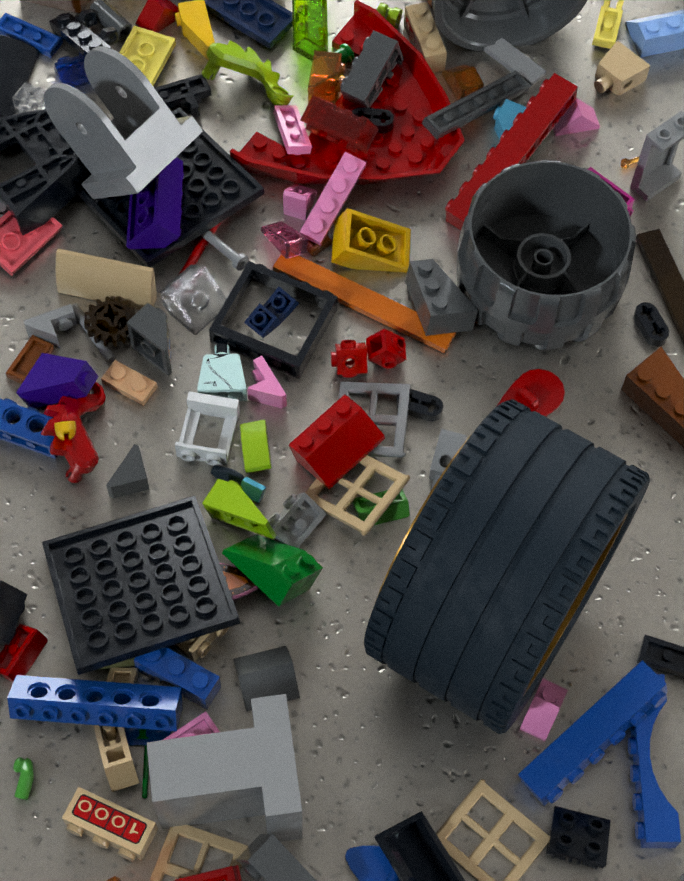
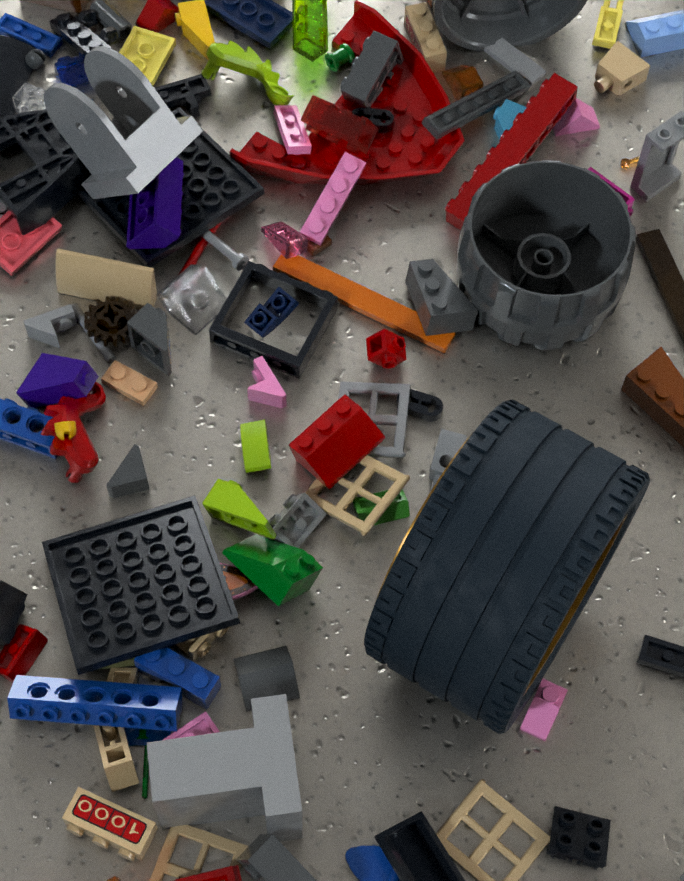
(26, 778): bright green arm -> none
(27, 358): dark orange tile -> none
(35, 58): none -> dark grey hinge
(212, 406): white panel -> none
(222, 374): light aqua torso -> none
(252, 488): piece -> none
(298, 201): bright pink slope -> none
(326, 76): clear orange slope -> none
(350, 358): red brick -> none
(370, 243): yellow slope -> none
(392, 15): lime wheel -> none
(537, 390): red shield -> none
(593, 733): blue brick -> none
(648, 326): black beam -> none
(657, 817): blue arch -> none

